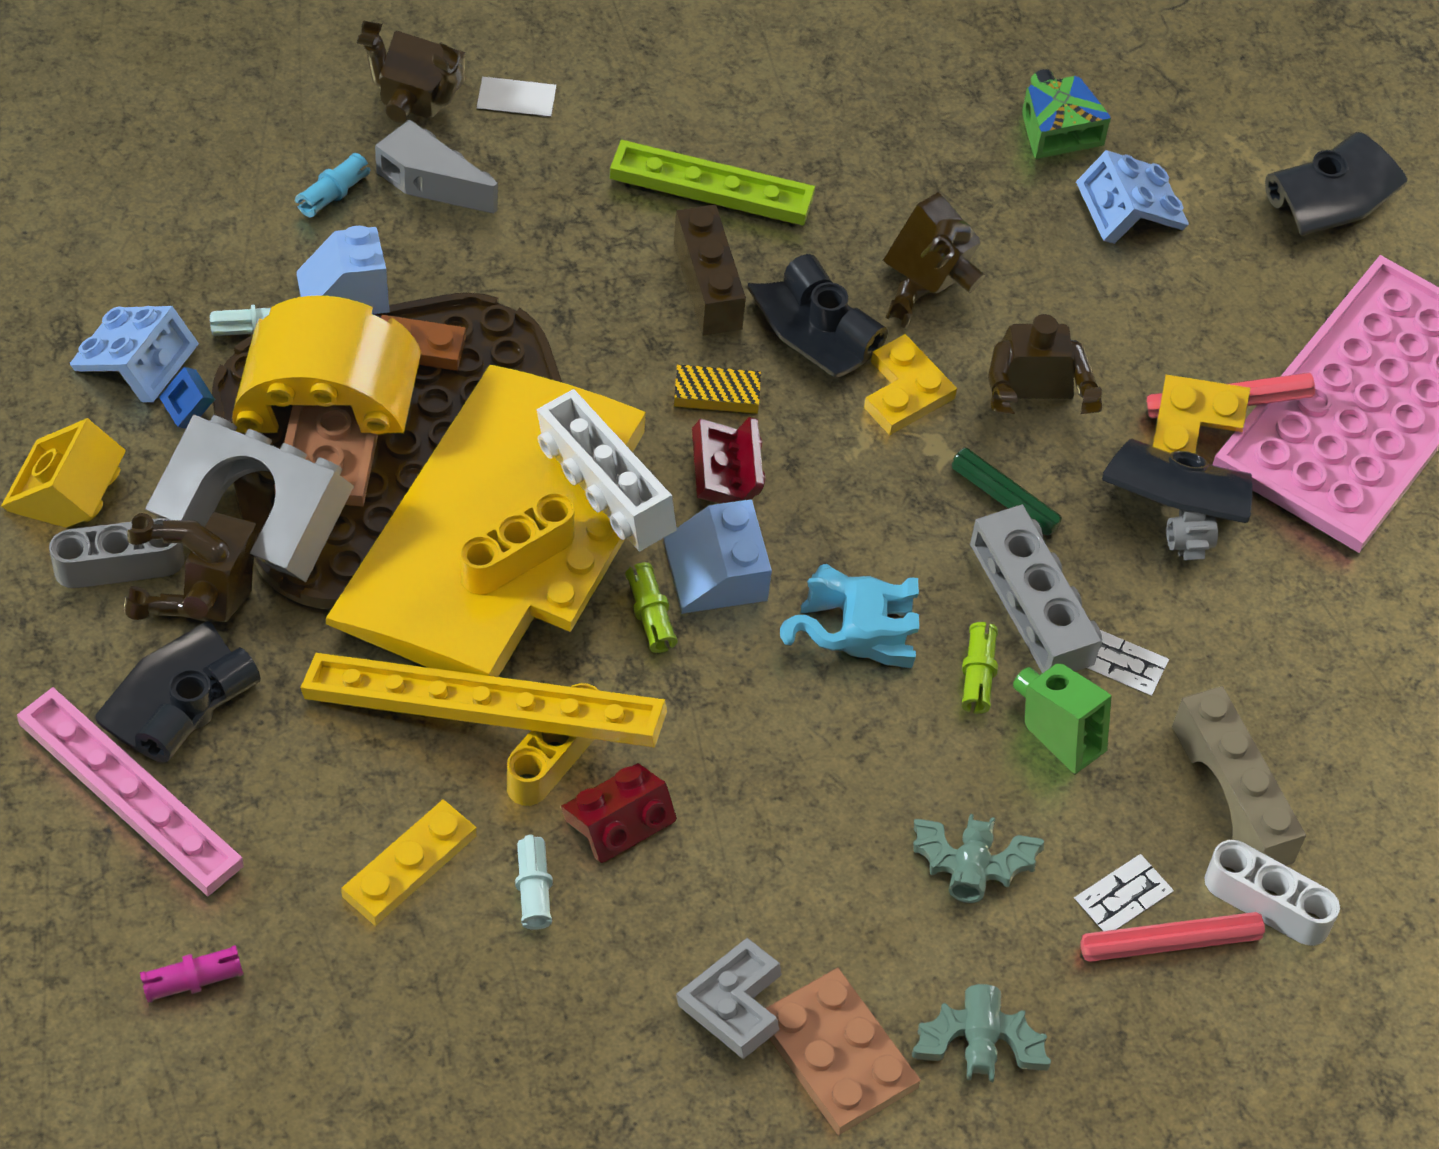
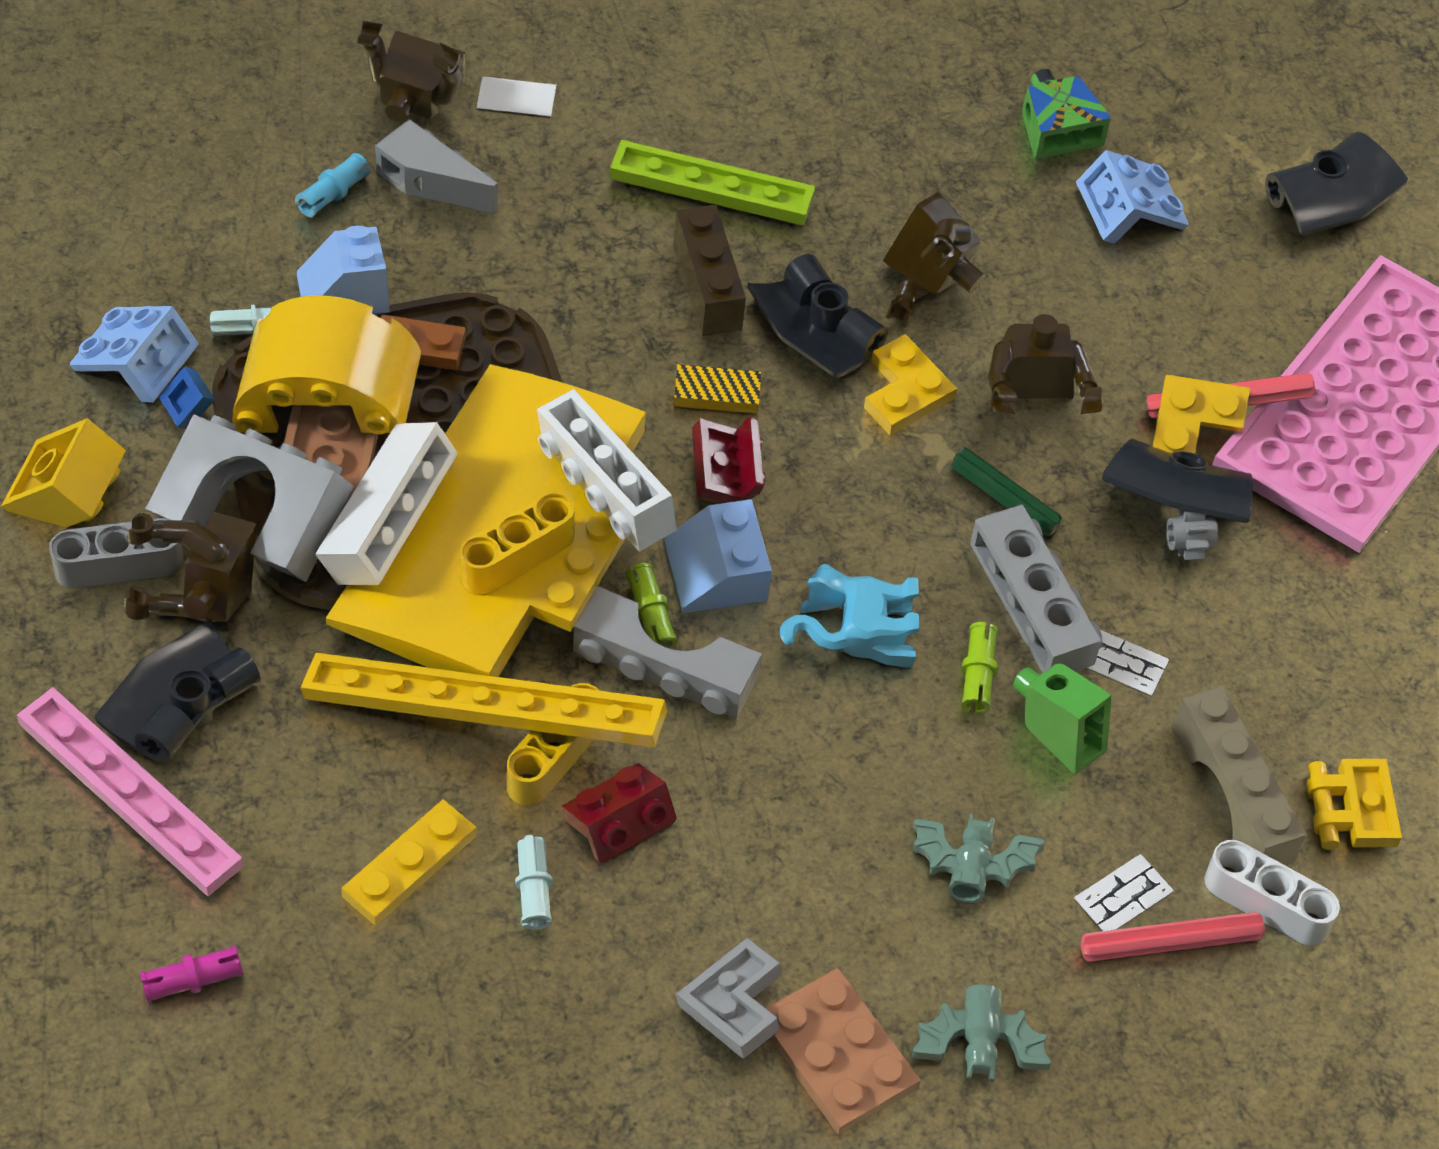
(387, 504): none -> white brick
(713, 676): none -> light grey arch
(1368, 803): none -> yellow plate

